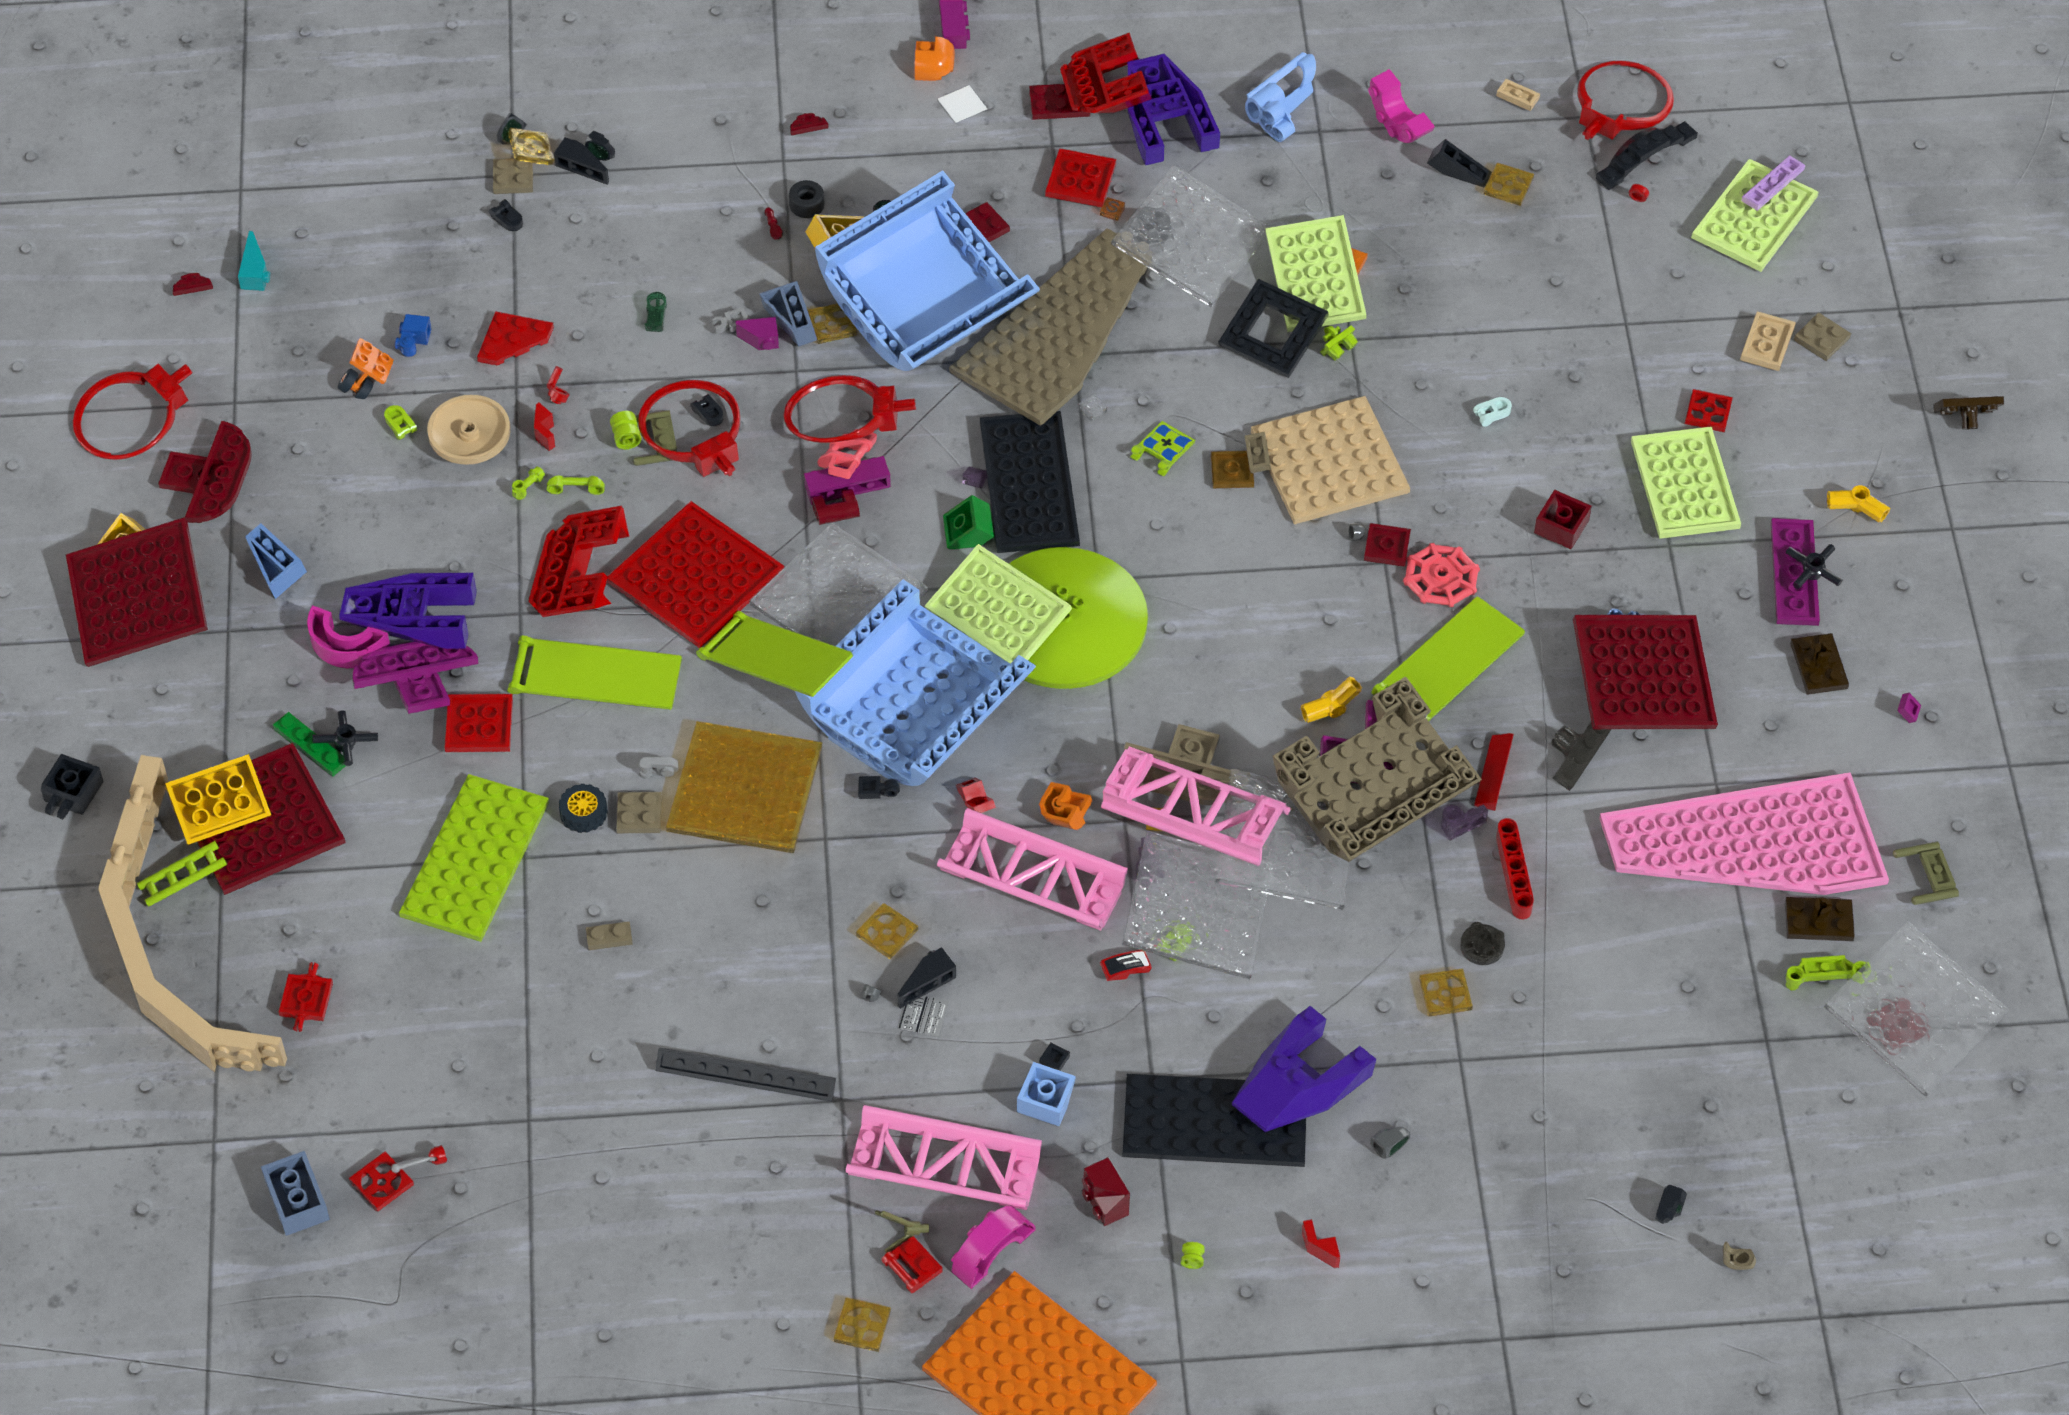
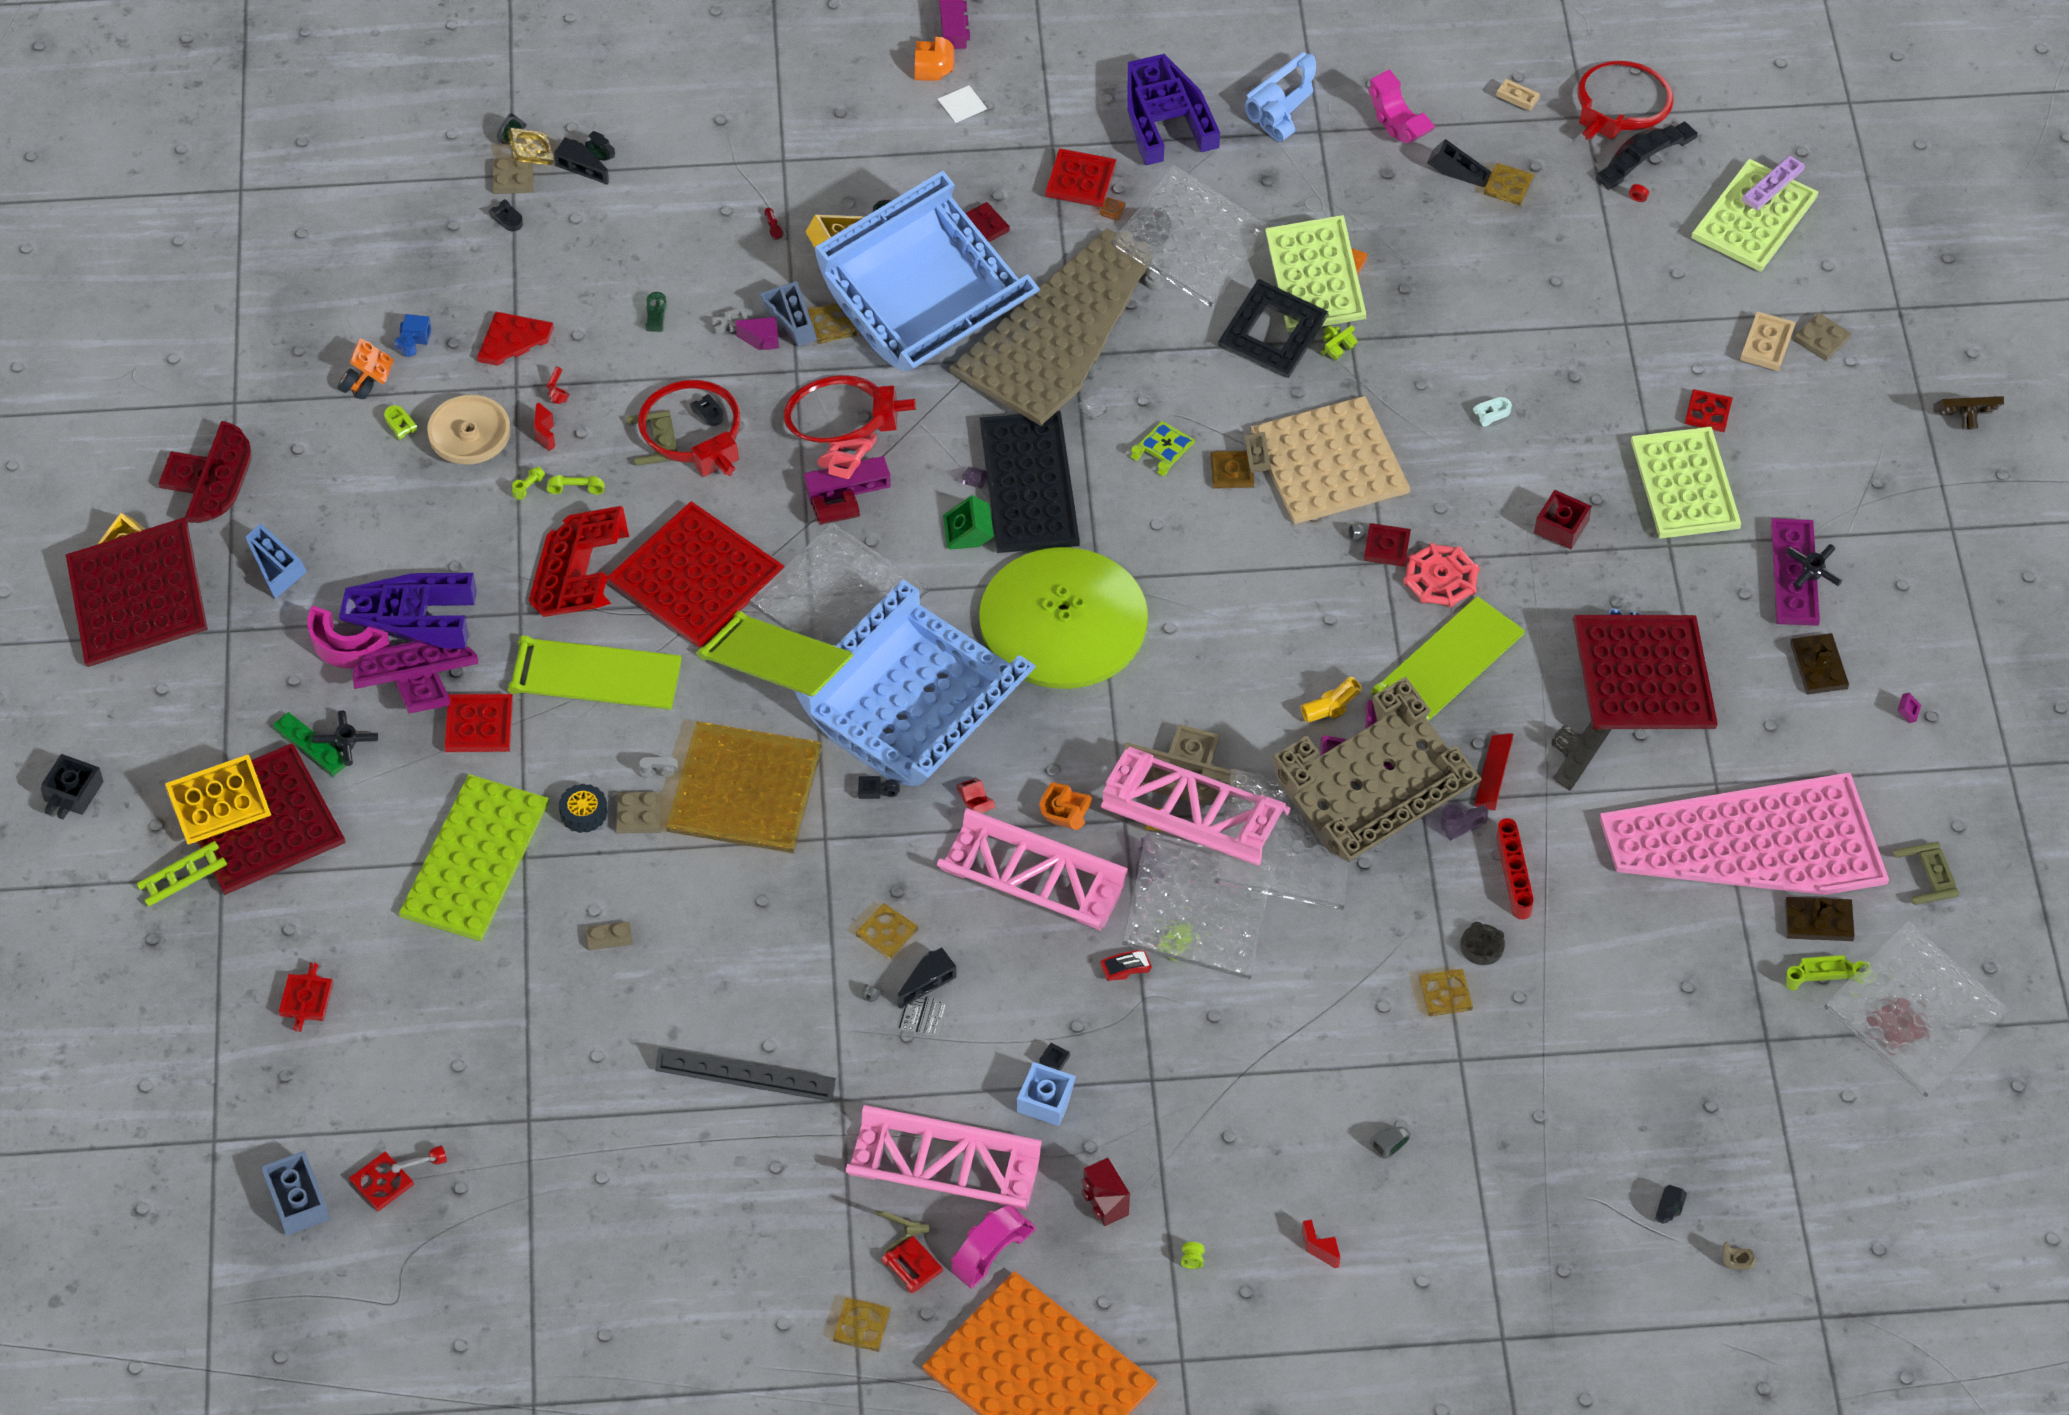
(159, 379): red brick -> none
(191, 283): dark red plate -> none
(207, 1043): tan door -> none
(253, 270): teal slope -> none
(625, 430): lime wheel -> none
(803, 190): black tyre -> none
(808, 123): dark red plate -> none
(998, 606): yellowish green plate -> none
(1051, 102): dark red plate -> none
(1087, 84): red slope -> none
(1198, 1123): black plate -> none
(1287, 1088): dark purple wedge -> none
(1858, 501): yellow piece -> none

